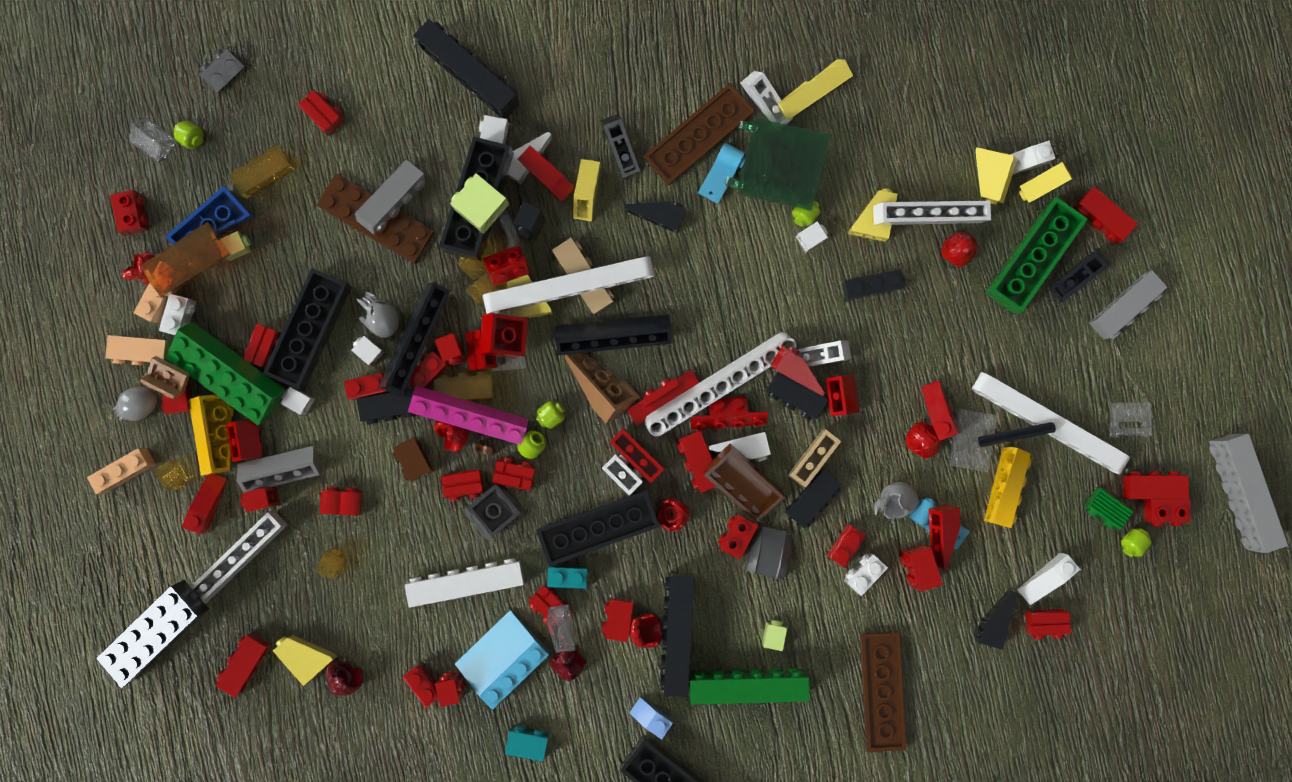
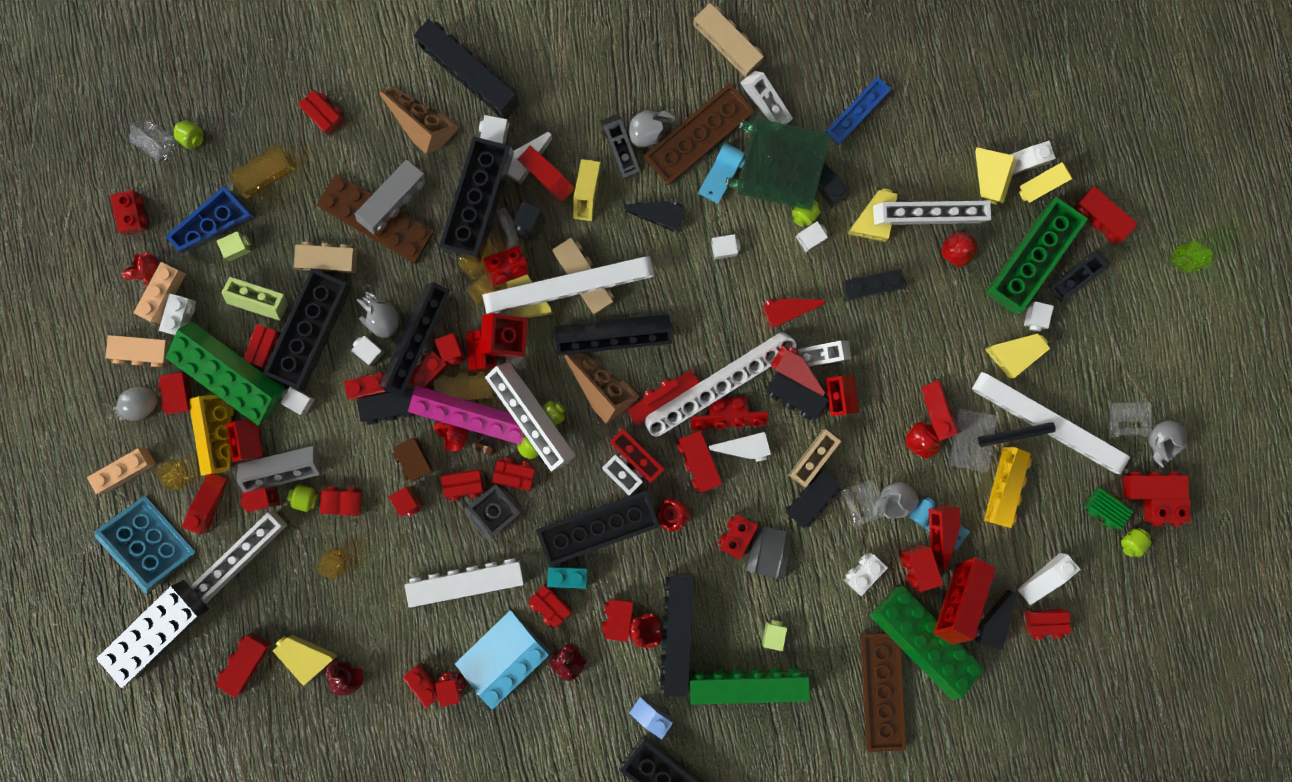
(144, 544): none -> medium azure slope
(166, 378): medium nougat bracket -> none
(185, 260): clear orange slope -> none
(220, 69): flat silver bracket -> none
(254, 298): none -> yellowish green brick
(303, 498): none -> lime head
(325, 258): none -> tan brick
(406, 501): none -> red brick
(423, 126): none -> medium nougat wedge
(479, 203): yellowish green piece -> none
(527, 743): teal brick -> none
(530, 416): none -> white brick
(561, 628): clear slope -> none
(647, 127): none -> light grey helmet
(725, 246): none -> white brick
(728, 40): none -> tan brick
(744, 483): reddish brown slope -> none
(784, 310): none -> red slope
(816, 88): light yellow slope -> none
(832, 187): none -> black slope
(846, 545): red brick -> none
(858, 110): none -> blue plate
(867, 496): none -> clear plate
(913, 632): none -> green brick
(965, 601): none -> red brick
(1018, 354): none -> light yellow slope
(1038, 316): none -> white brick
(1128, 305): light grey brick -> none
(1167, 440): none -> light grey helmet
(1191, 257): none -> clear neon green brick
(1248, 493): light grey brick -> none

